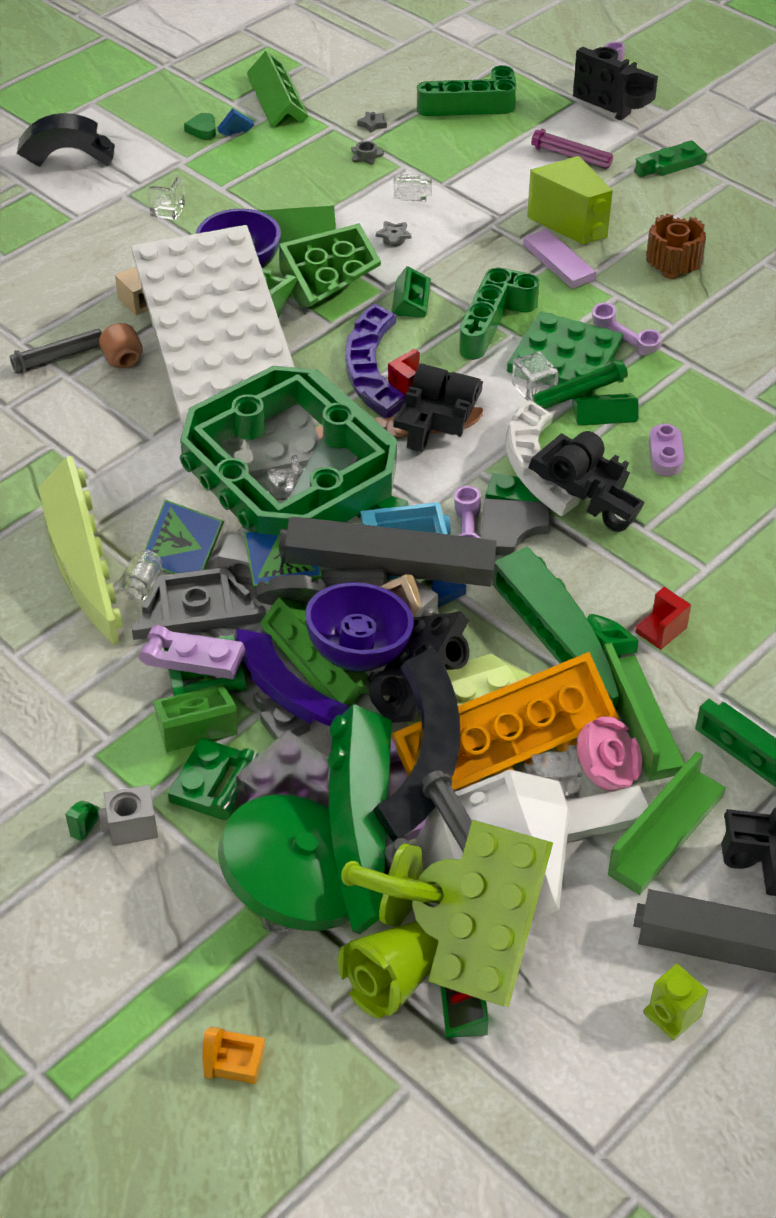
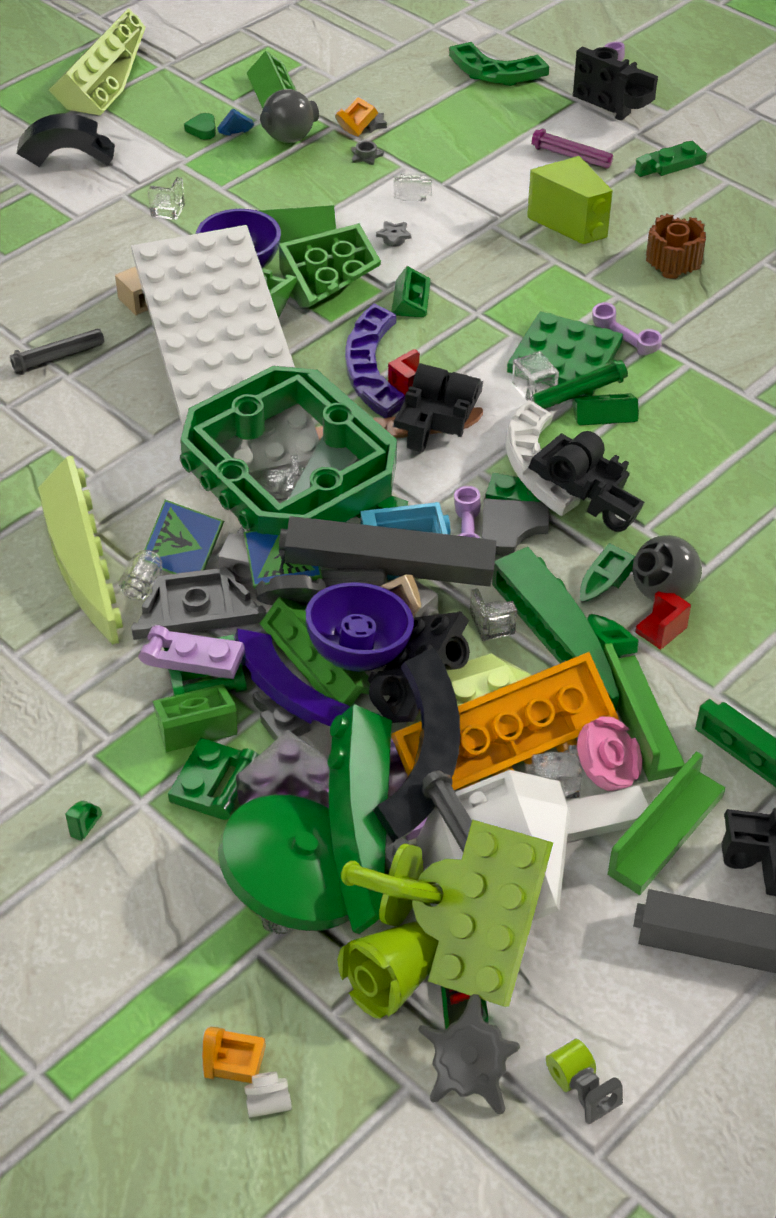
(103, 69): none -> yellowish green wedge
(121, 345): nougat head -> none
(129, 815): light grey brick -> none
(267, 1095): none -> white plate
(288, 115): none -> dark grey brick
(356, 116): none -> light orange tile
(448, 591): blue tile -> none
(469, 96): green beam -> none
(470, 1057): none -> dark grey piece
(492, 618): none -> clear panel
(497, 292): green beam -> none
(509, 72): none -> green plate
(559, 258): lavender tile -> none
(575, 1068): none -> leg
(608, 570): none -> green plate
(666, 450): lavender plate -> none
(667, 566): none -> dark grey brick
(676, 1001): lime brick -> none

